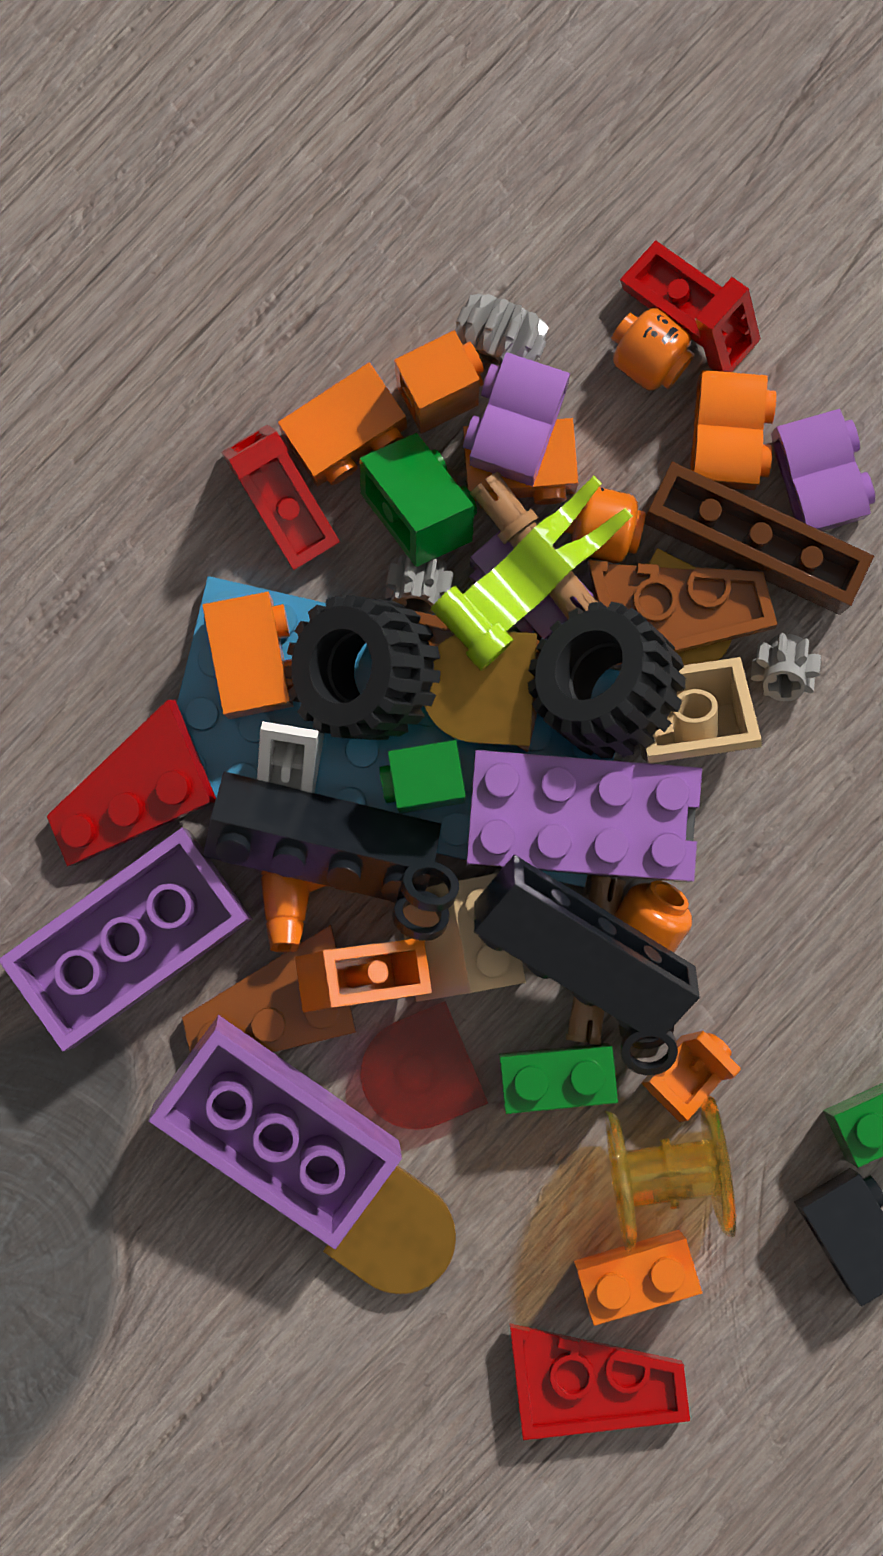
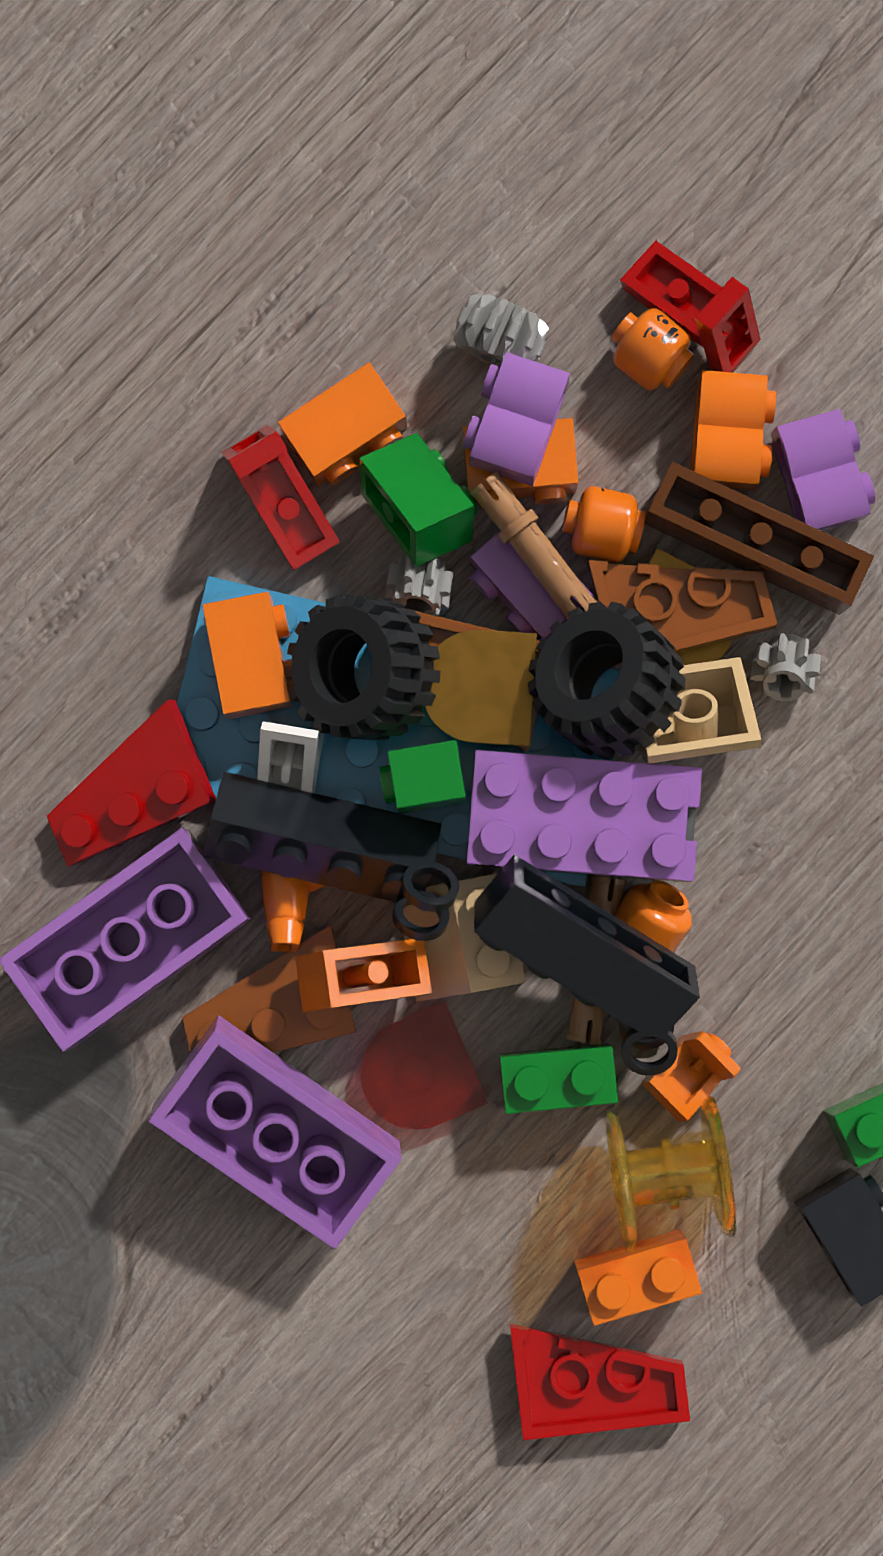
(400, 1237): pearl gold tile -> none
(439, 380): orange brick -> none
(521, 580): lime flag -> none

